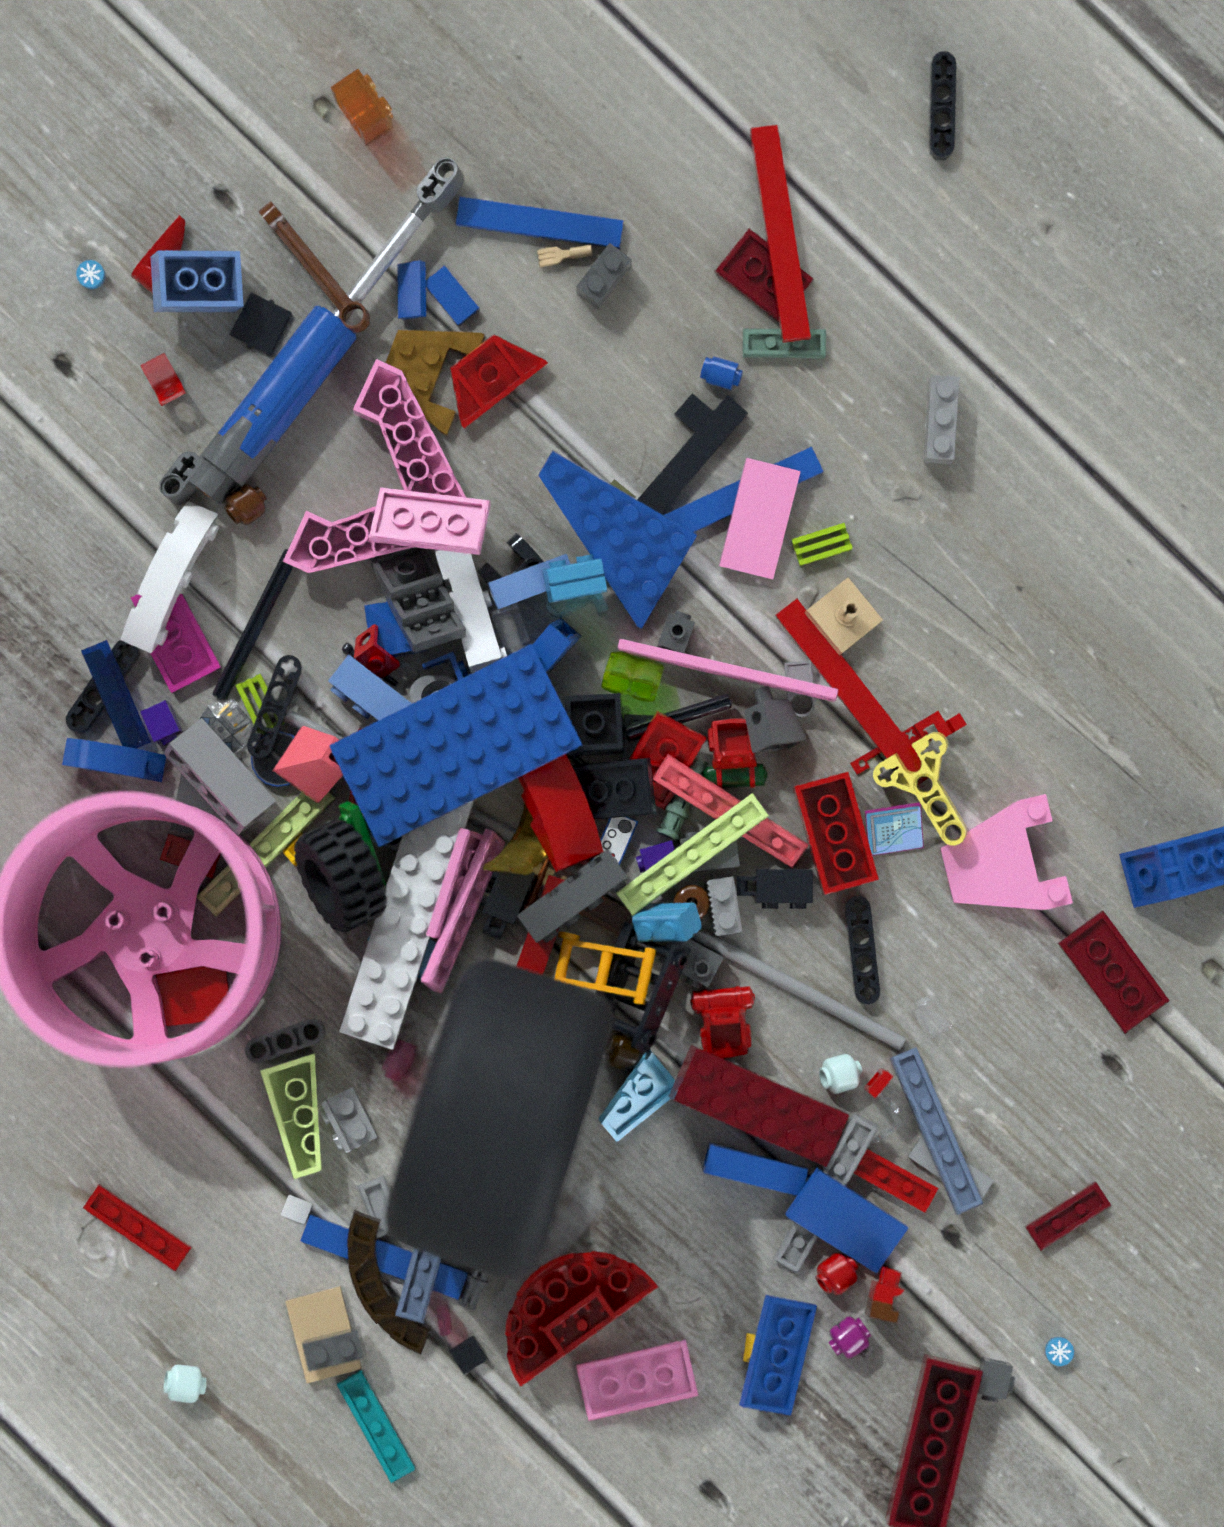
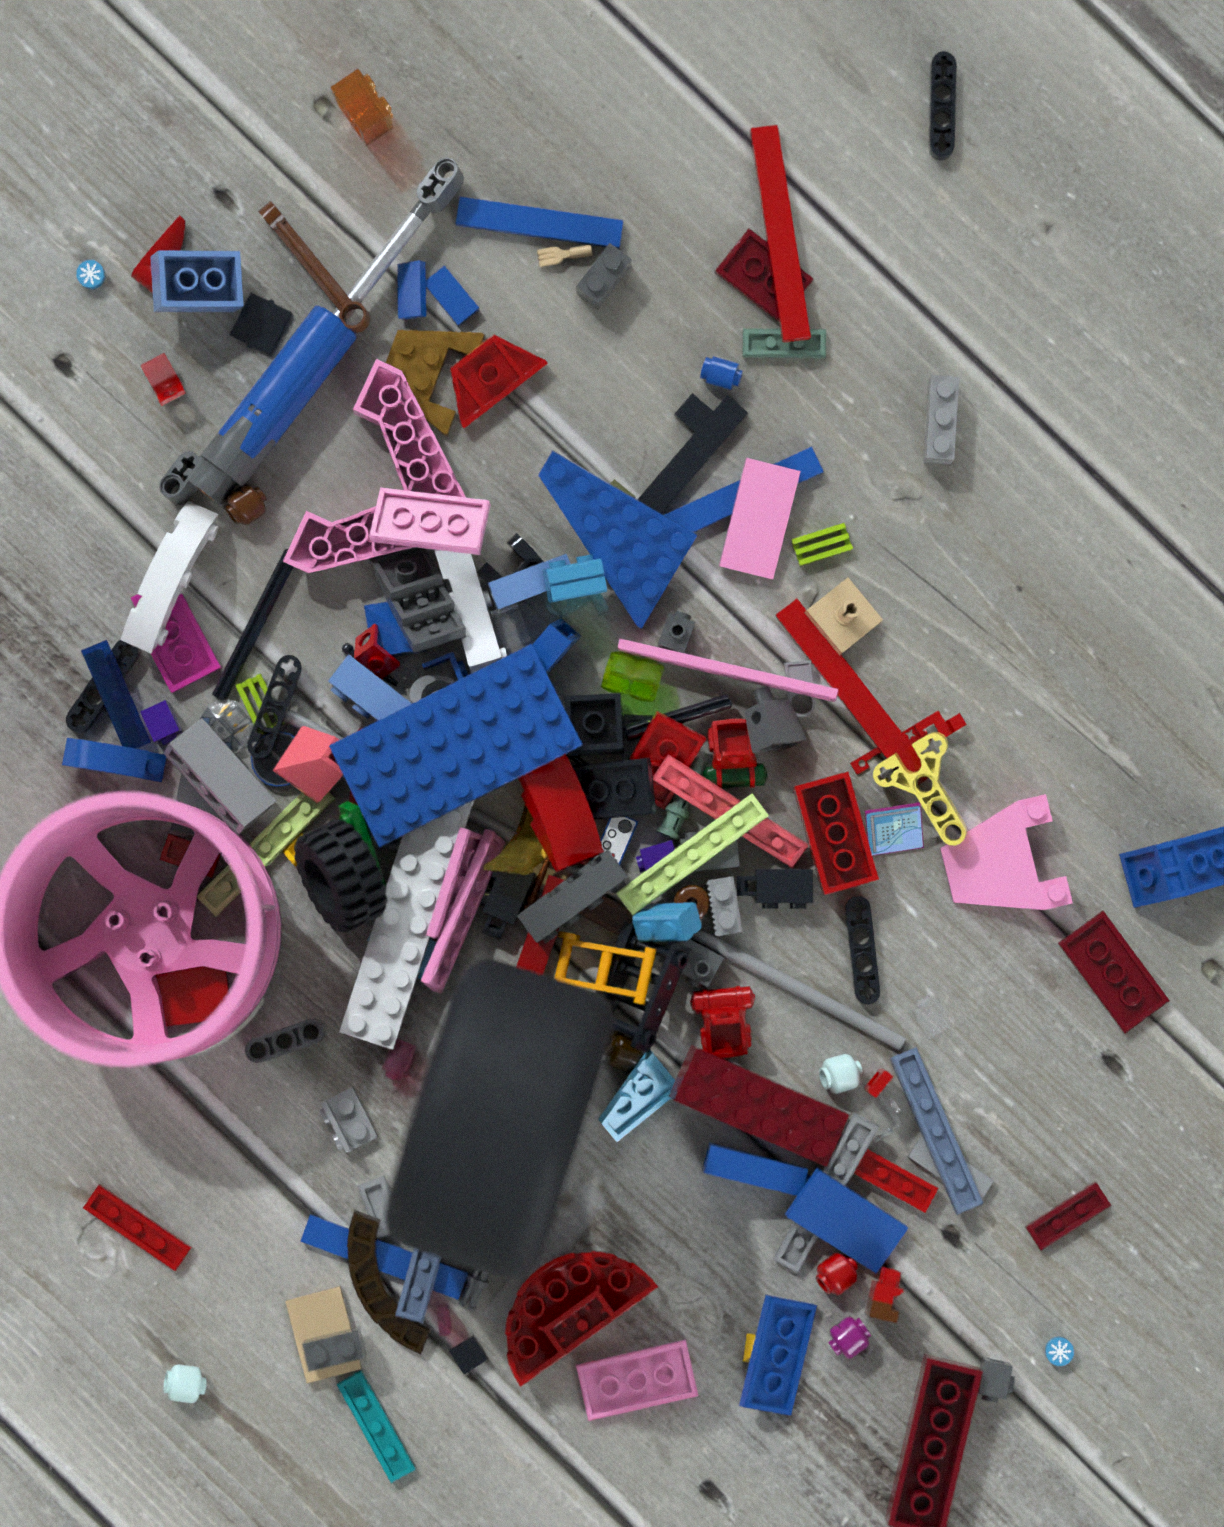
(295, 1109): yellowish green wedge -> none
(296, 1209): white sticker -> none

